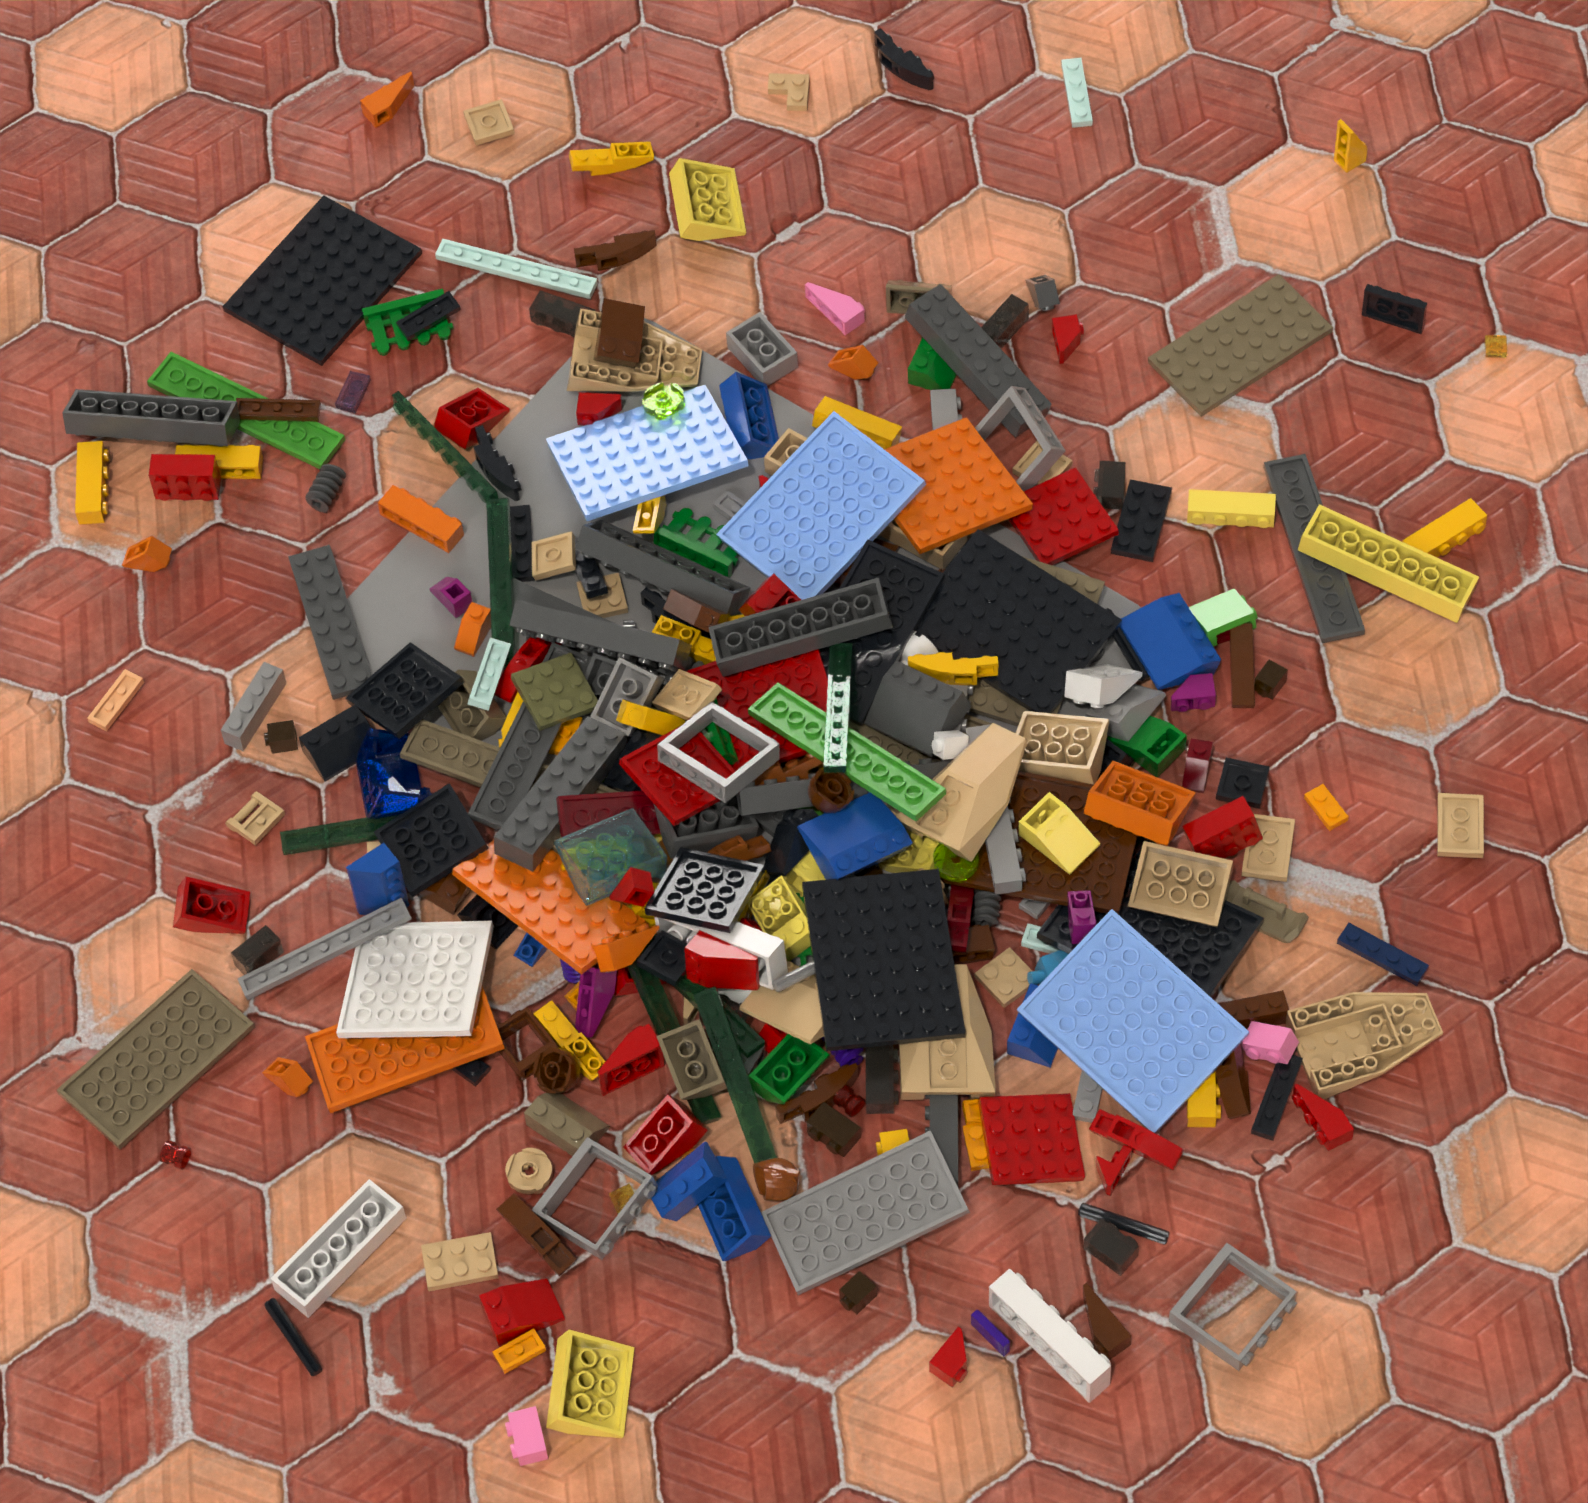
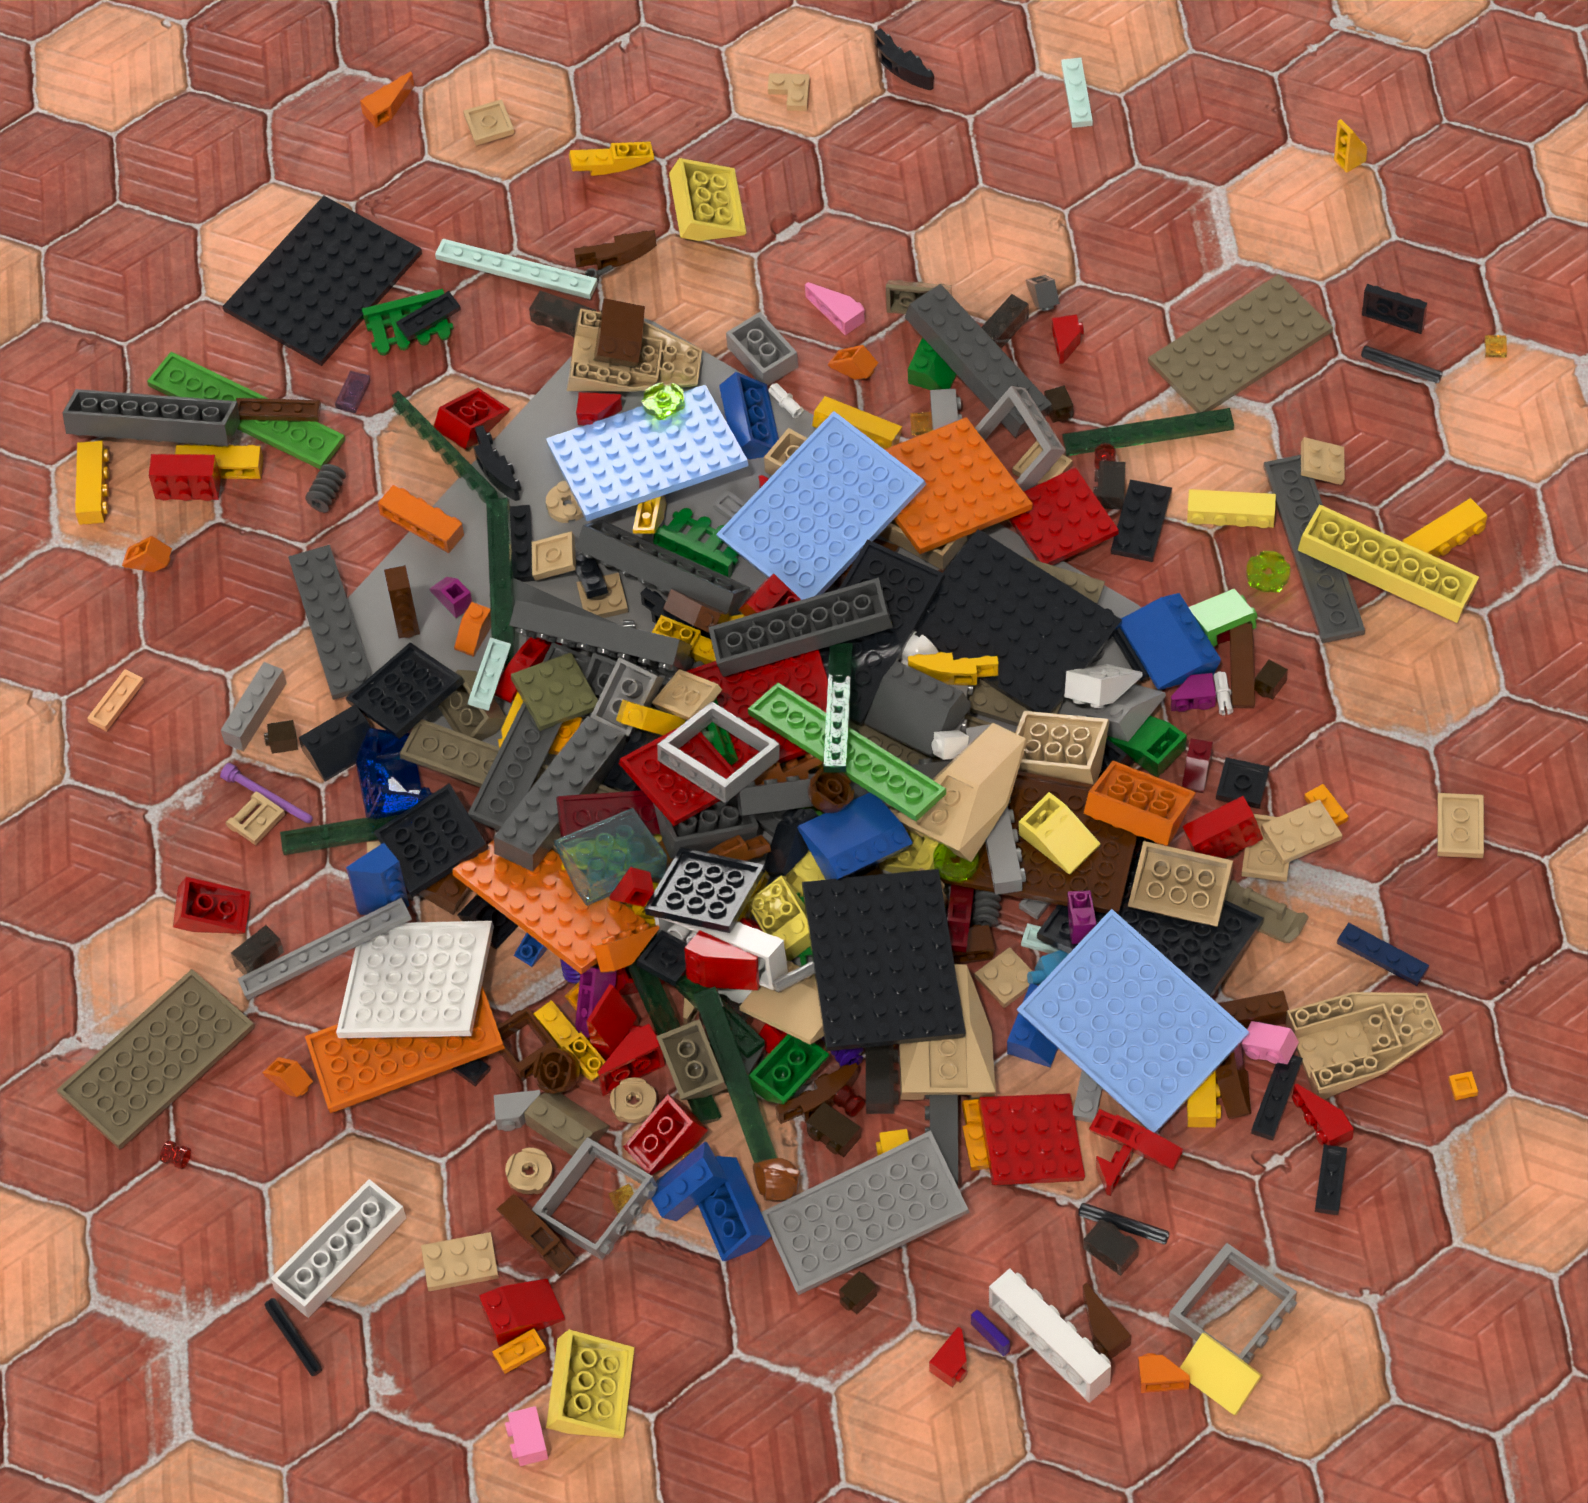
(231, 774): none -> medium lavender piece
(402, 602): none -> reddish brown brick
(511, 1109): none -> light grey slope
(555, 503): none -> tan plate
(596, 274): none -> dark grey hand
(610, 1022): none -> red slope
(637, 1112): none -> tan plate
(786, 400): none -> white axle
(921, 423): none -> clear yellow plate
(1061, 404): none -> dark brown brick
(1104, 452): none -> clear red wheel
(1149, 431): none -> clear green plate
(1160, 1374): none -> orange slope
(1220, 1373): none -> light yellow tile
(1222, 692): none -> white axle
(1268, 582): none -> clear neon green plate
(1301, 832): none -> tan plate
(1322, 461): none -> tan plate
(1330, 1179): none -> black plate
(1401, 364): none -> black axle
(1463, 1085): none -> light orange plate

